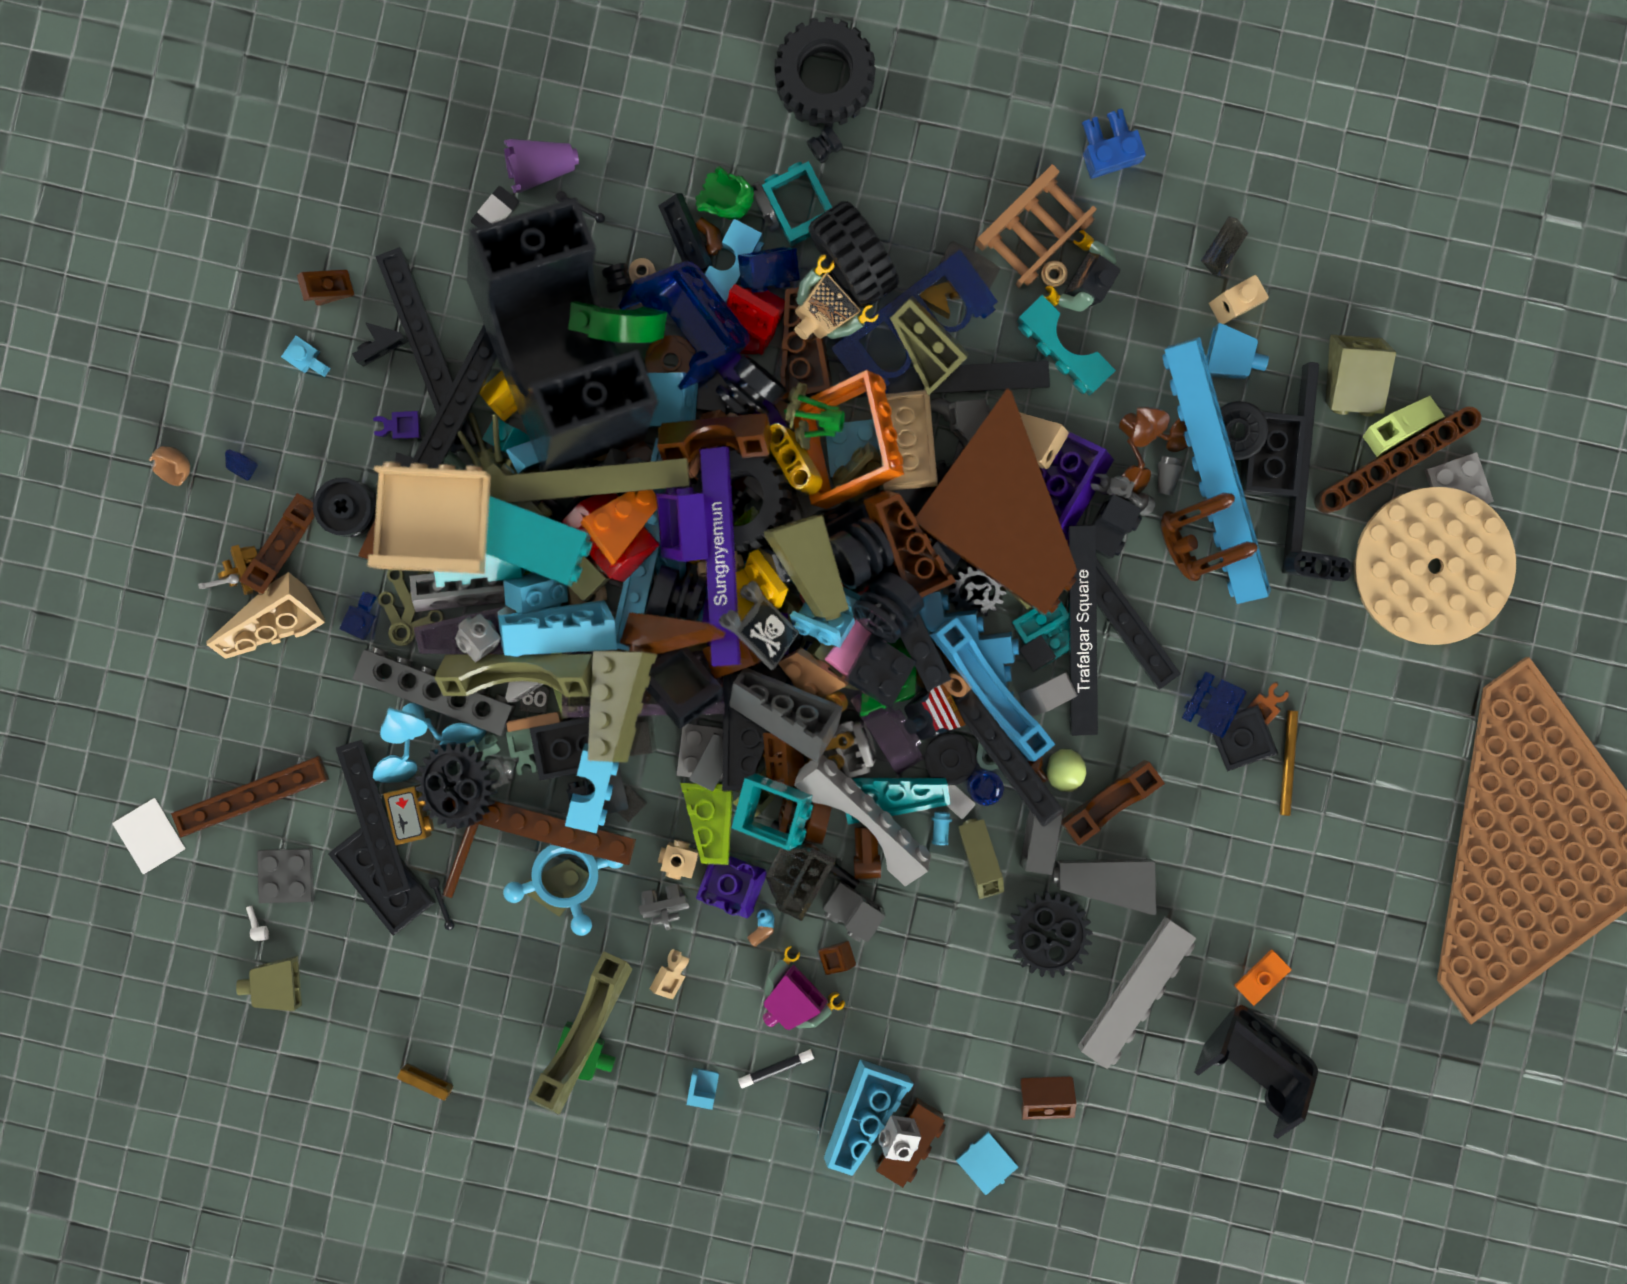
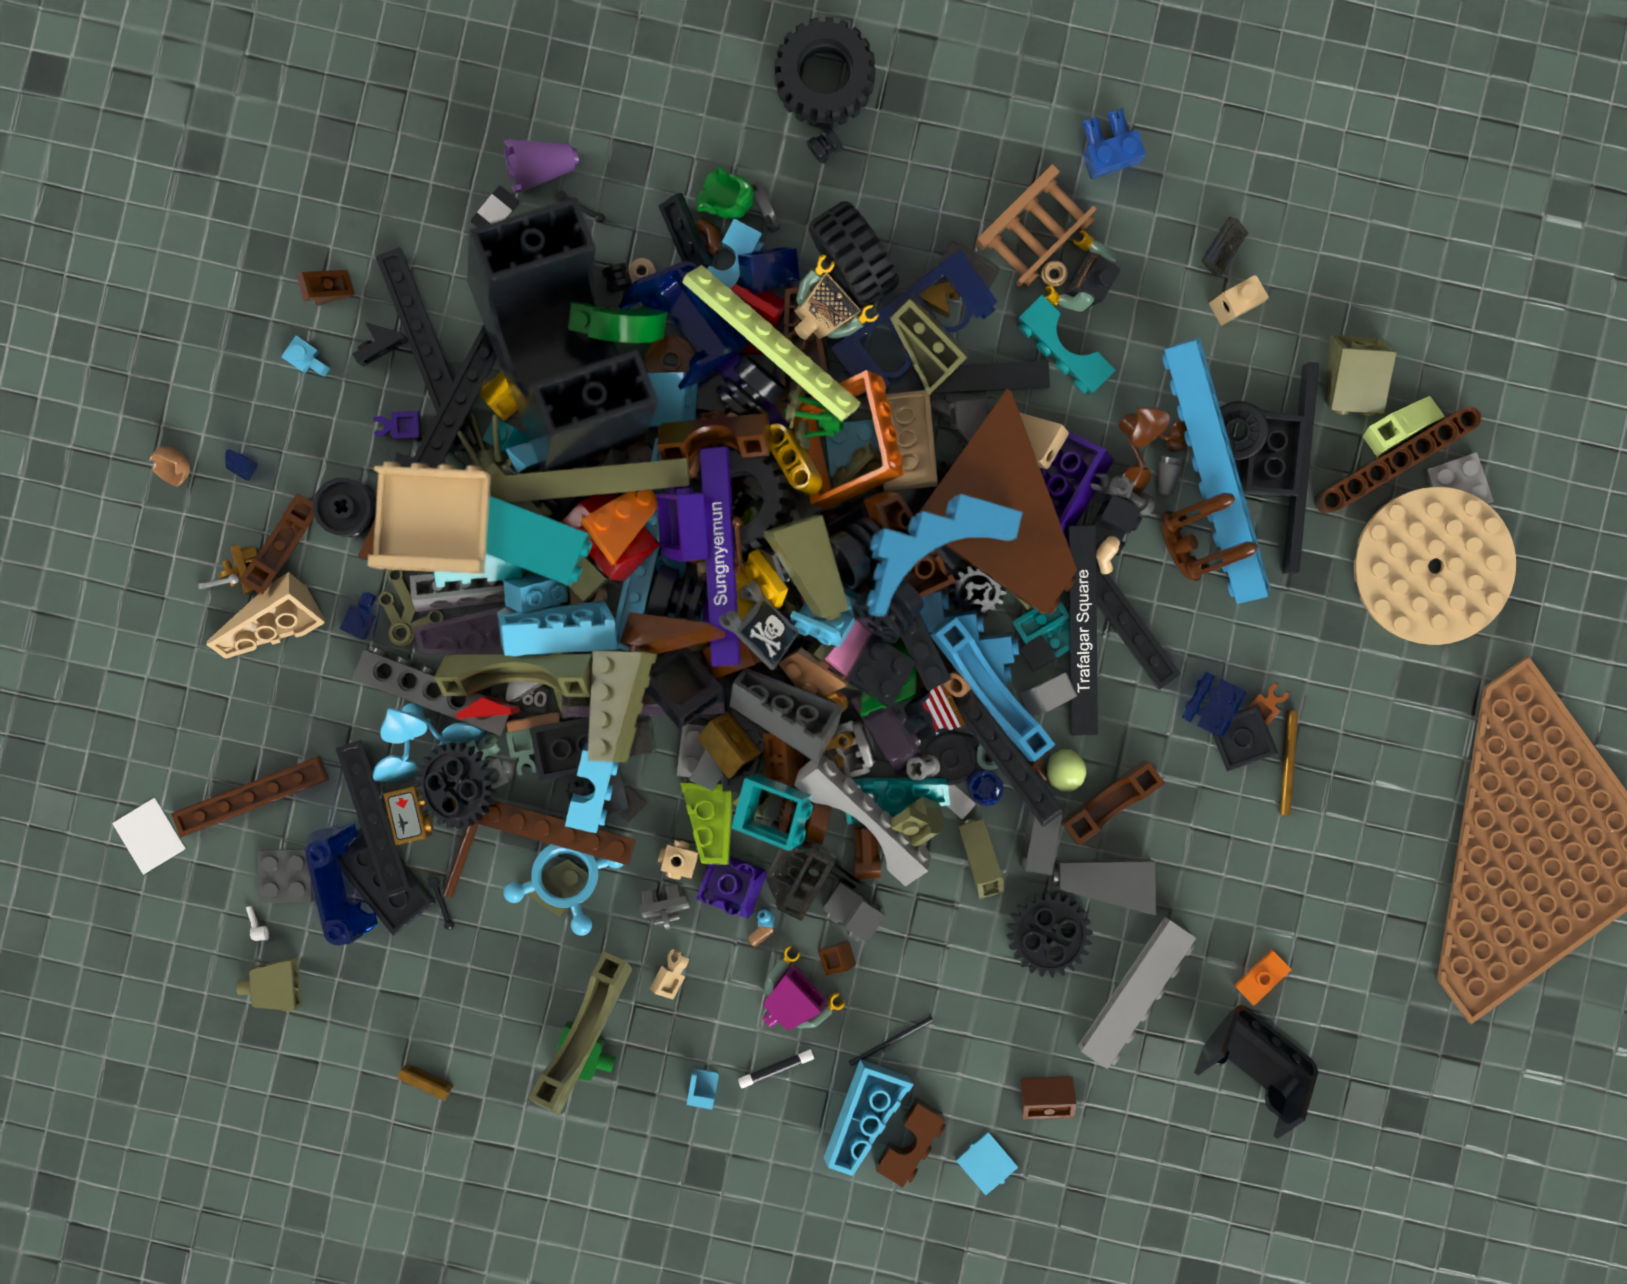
(340, 920): none -> clear blue windscreen
(477, 637): light grey brick -> none
(488, 707): none -> red slope
(728, 744): none -> pearl gold panel
(739, 566): none -> reddish brown hinge
(771, 342): none -> yellowish green plate
(775, 181): teal window -> none
(891, 1040): none -> black axle
(899, 1138): light grey brick -> none
(900, 552): none -> dark azure arch
(919, 821): none -> olive brick
(920, 764): none -> light grey bush
(941, 828): medium azure pin -> none
(1105, 553): none -> tan arm
(1233, 354): dark azure torso -> none
(1310, 561): black beam -> none

